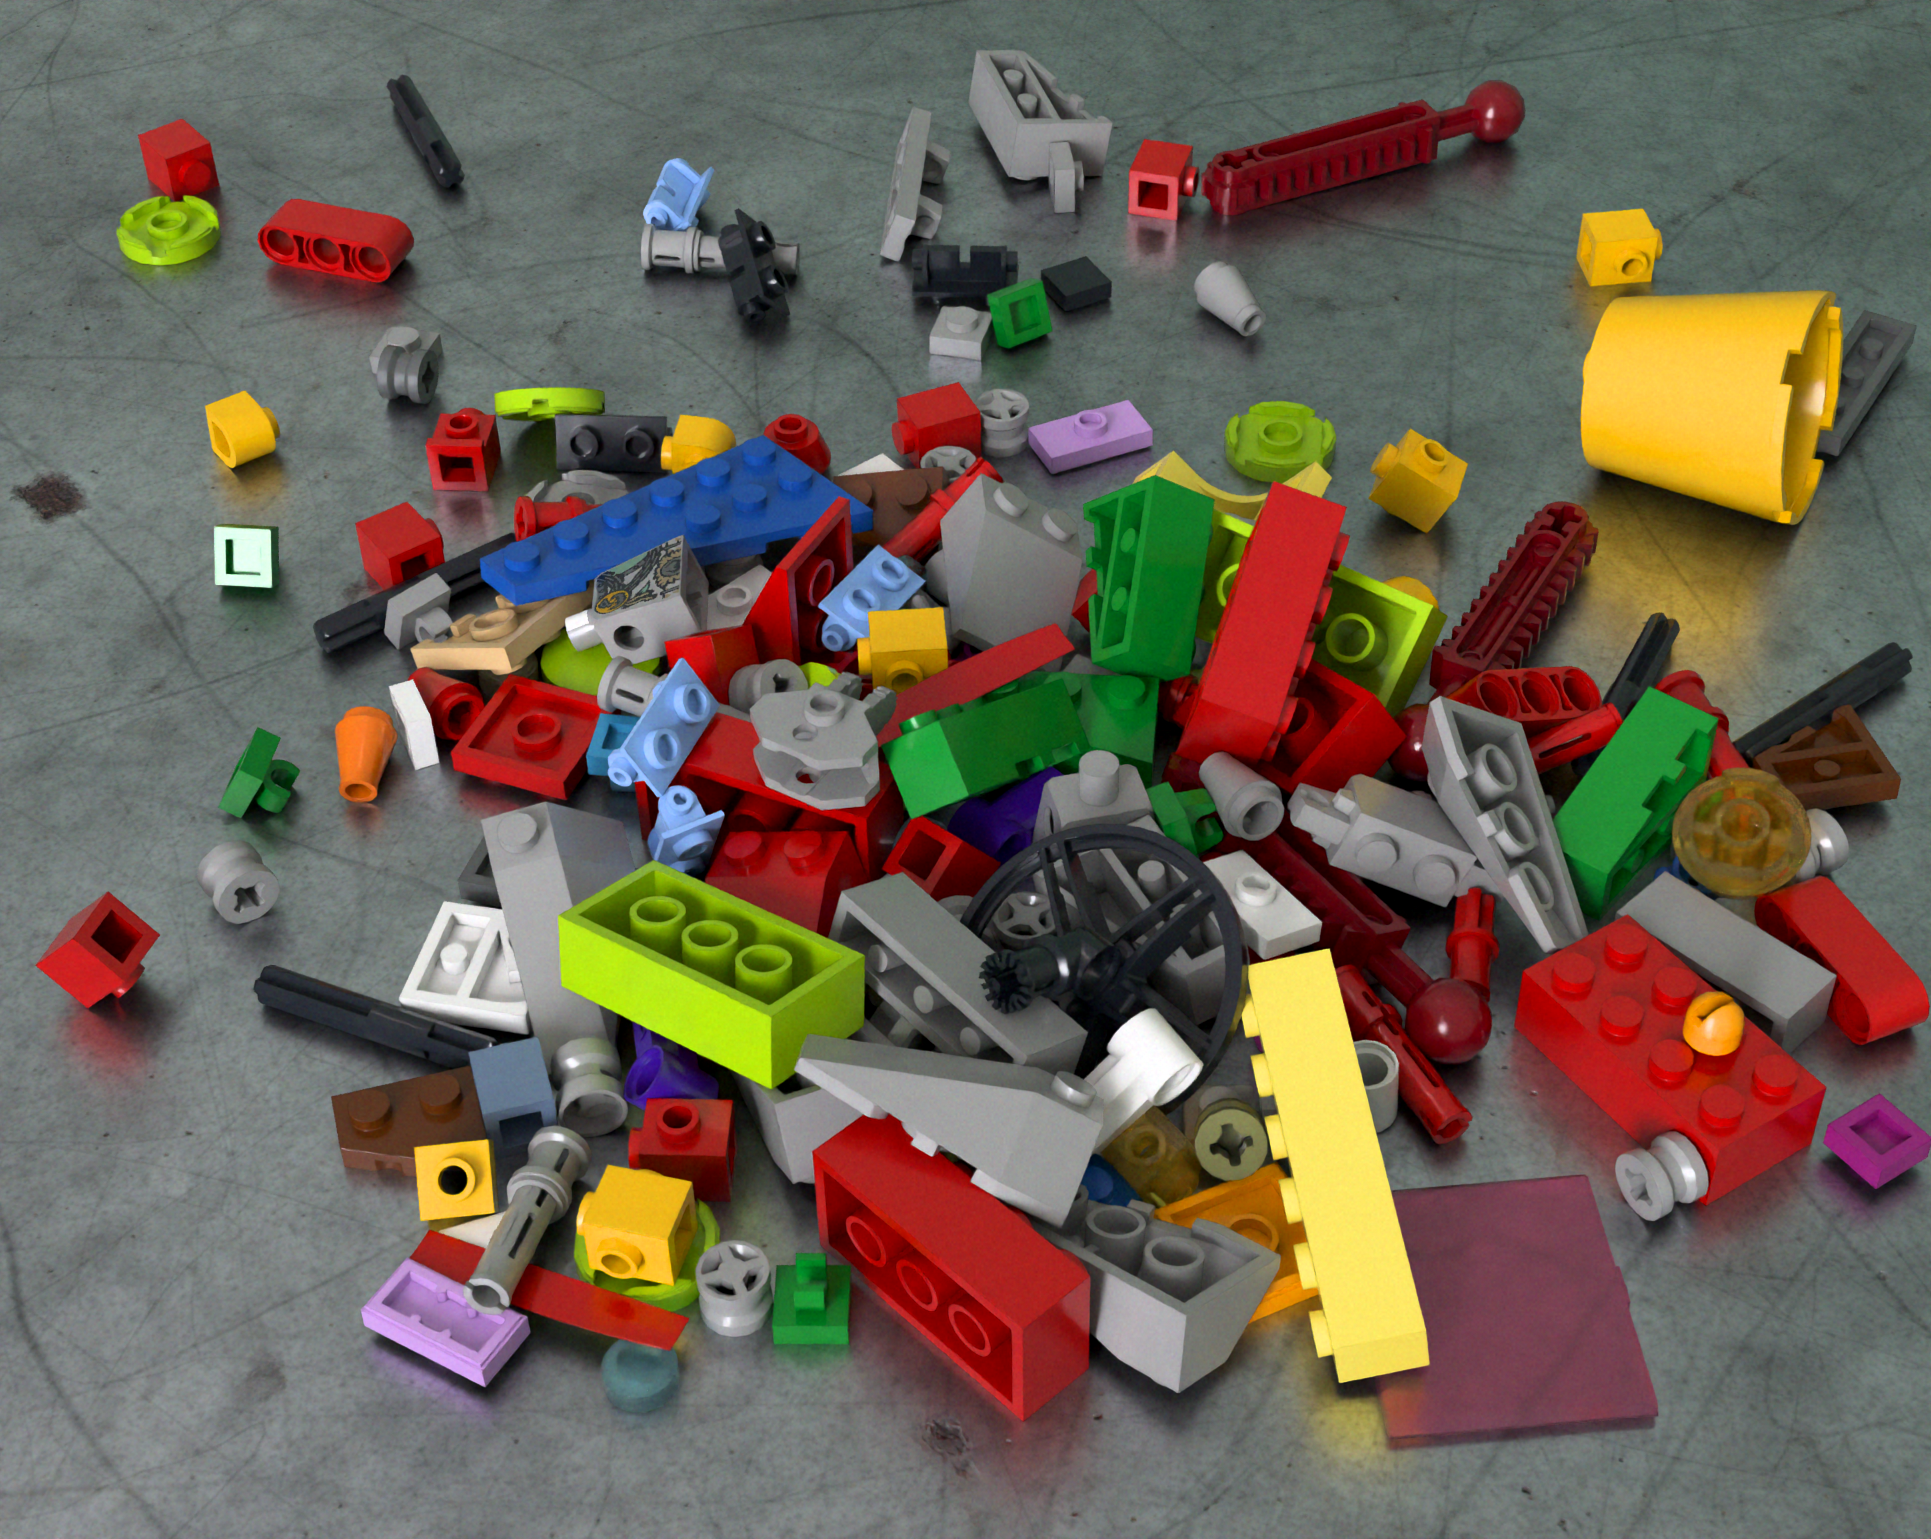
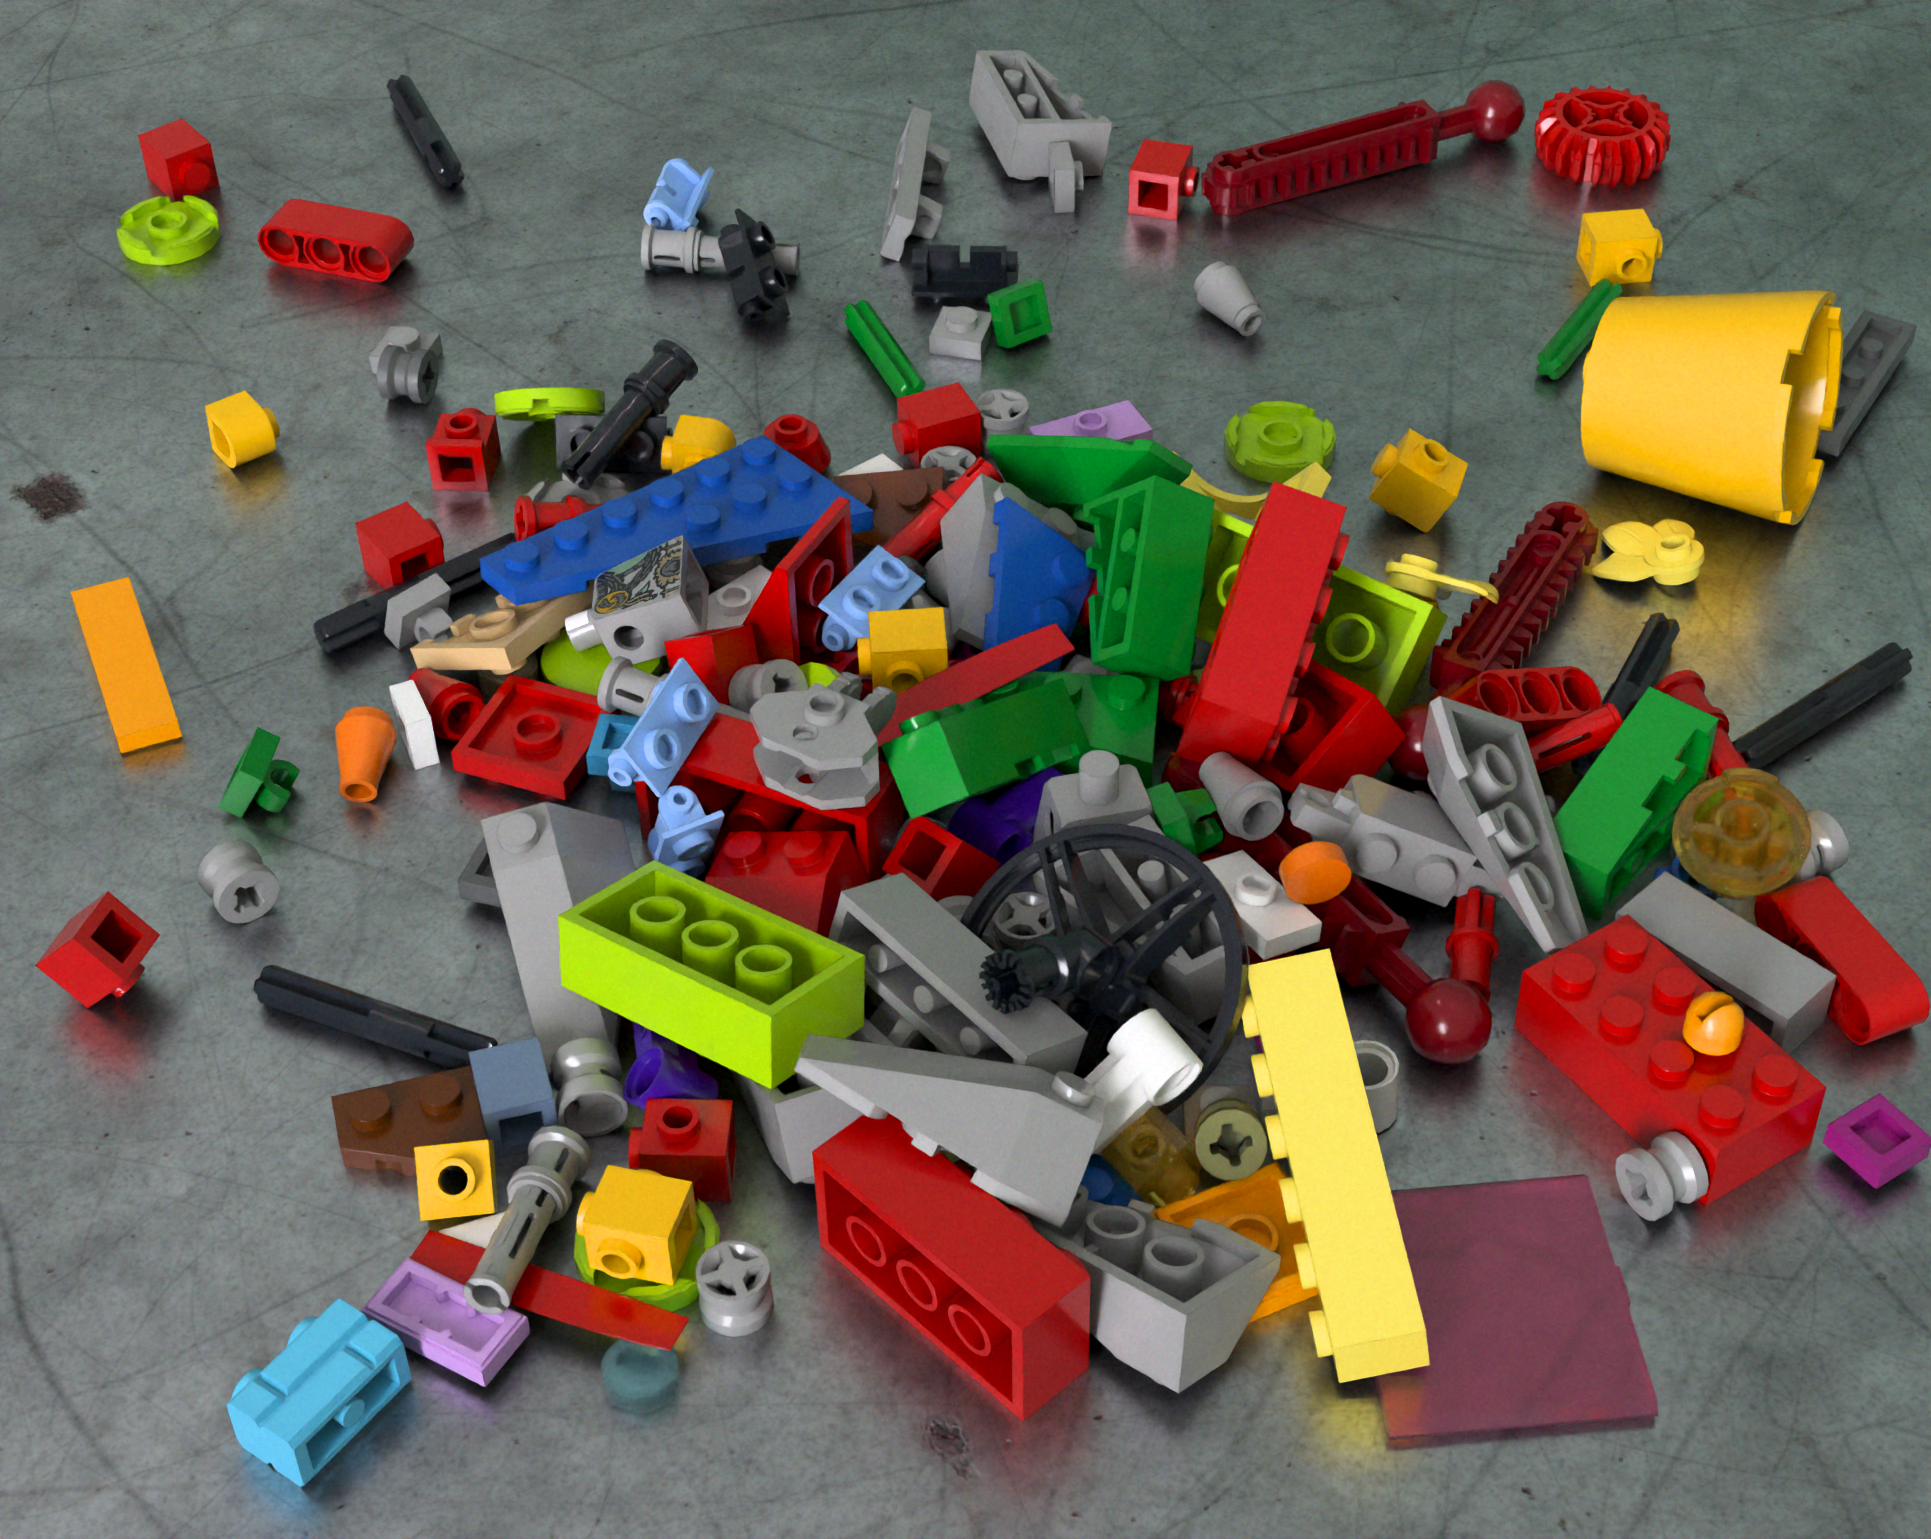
(125, 665): none -> light orange tile
(246, 555): tile -> none
(318, 1391): none -> medium azure brick
(468, 972): white wing -> none
(644, 396): none -> black pin
(812, 1301): green tile -> none
(883, 349): none -> green axle
(1036, 579): none -> blue wing
(1076, 283): black tile -> none
(1078, 469): none -> green wedge
(1315, 872): none -> orange tile
(1418, 1080): red pin -> none
(1419, 579): none -> light yellow plate
(1576, 330): none -> green axle
(1602, 136): none -> red gear
(1643, 551): none -> light yellow plate
(1832, 765): reddish brown wing -> none

